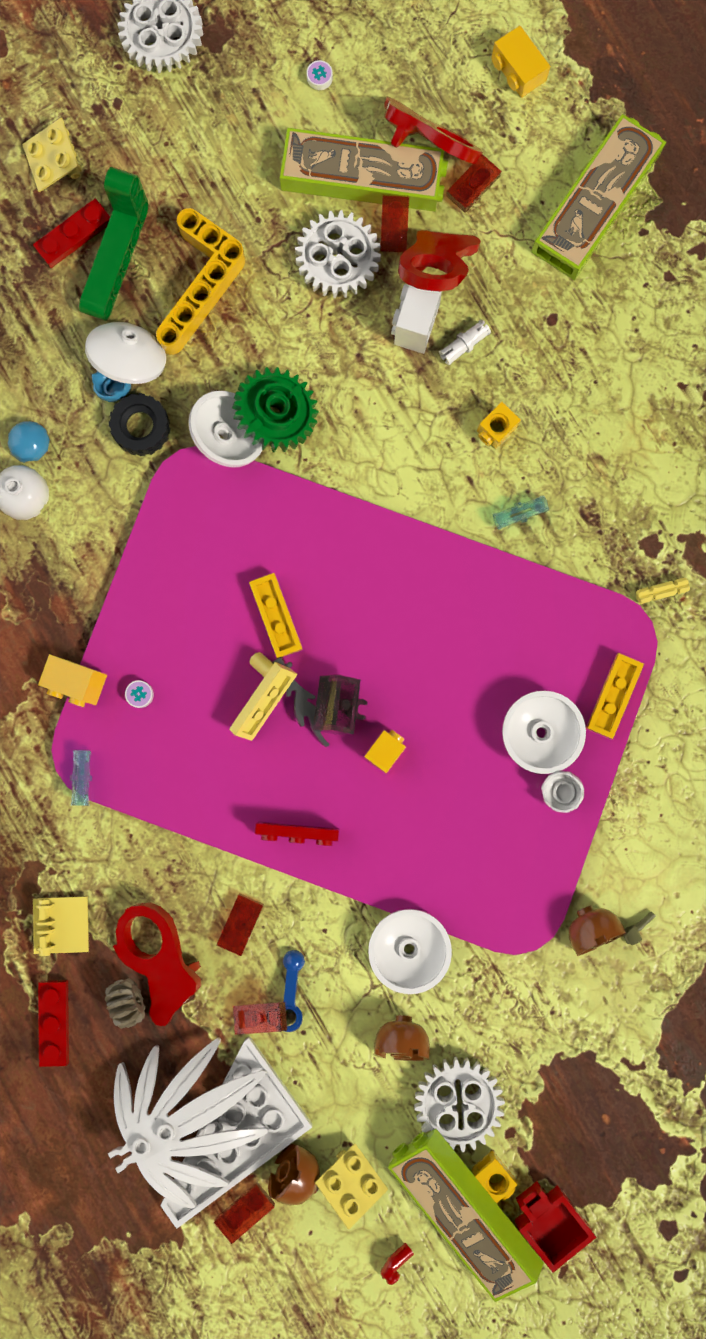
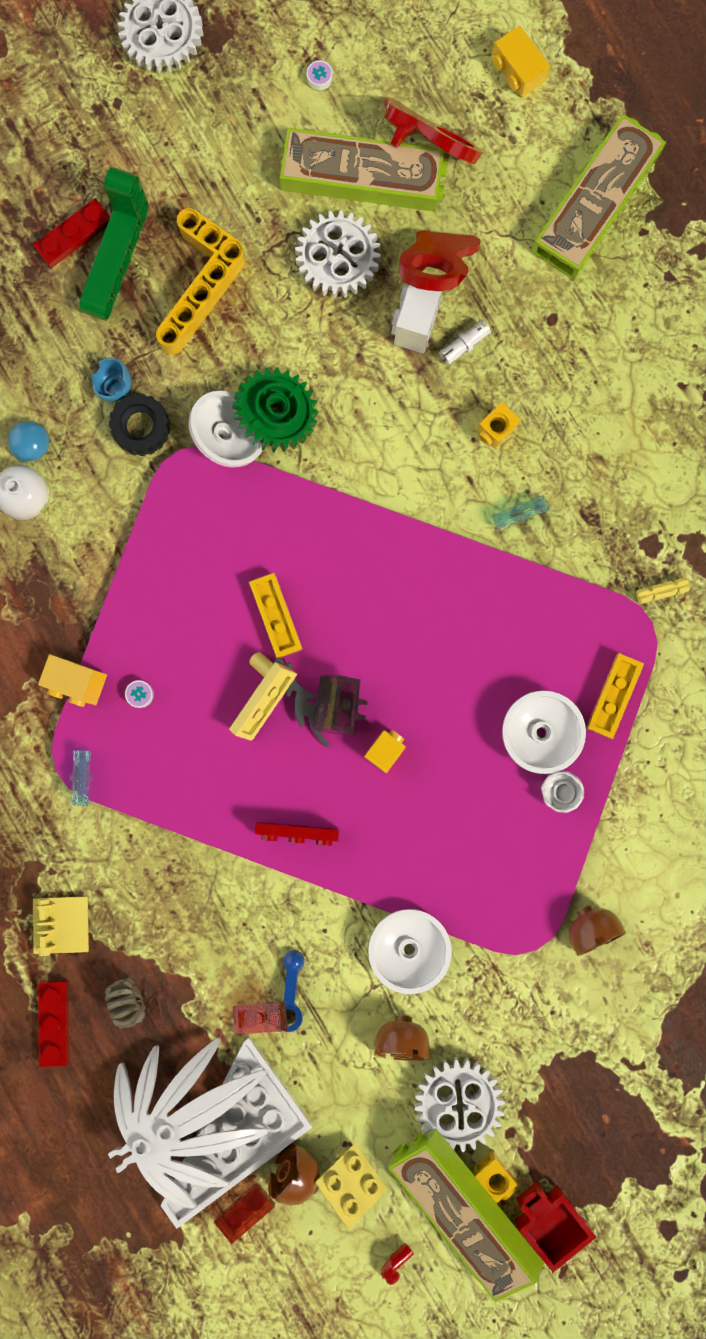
(51, 155): light yellow hinge -> none
(125, 353): white dish -> none
(169, 978): red animal -> none
(240, 924): clear red plate -> none
(394, 223): clear red plate -> none
(473, 183): clear red plate -> none
(632, 932): olive hand -> none

